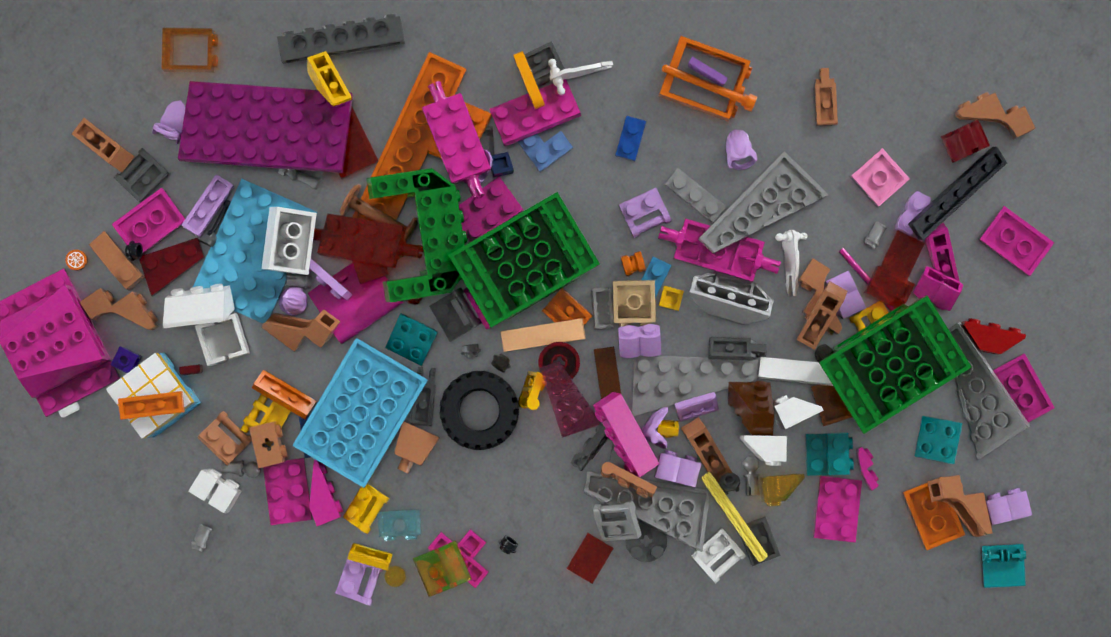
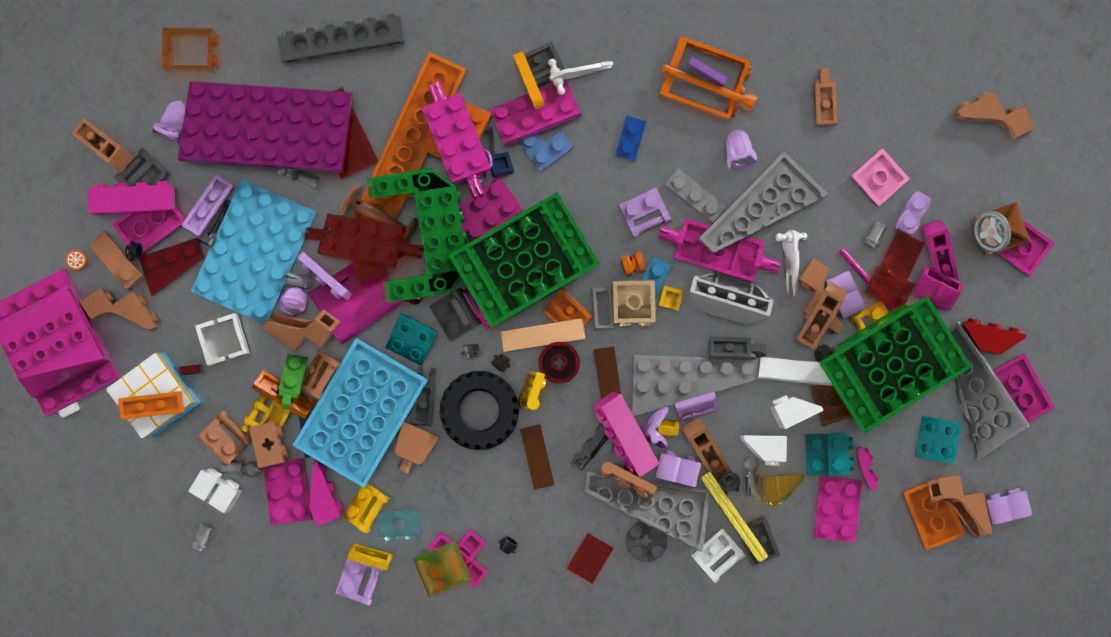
(125, 360): dark purple brick -> none
(131, 199): none -> dark pink brick
(197, 306): white slope -> none
(288, 240): white slope -> none
(292, 379): none -> bright green hinge
(319, 374): none -> nougat plate
(327, 79): yellow slope -> none
(395, 576): clear yellow plate -> none
(537, 456): none -> reddish brown tile
(568, 403): clear pink wing -> none
(617, 528): light grey plate -> none
(639, 341): lavender brick -> none
(754, 405): reddish brown wedge -> none
(957, 193): black plate -> none
(965, 141): dark red brick -> none
(1000, 229): none -> piece
(1003, 565): teal hinge -> none

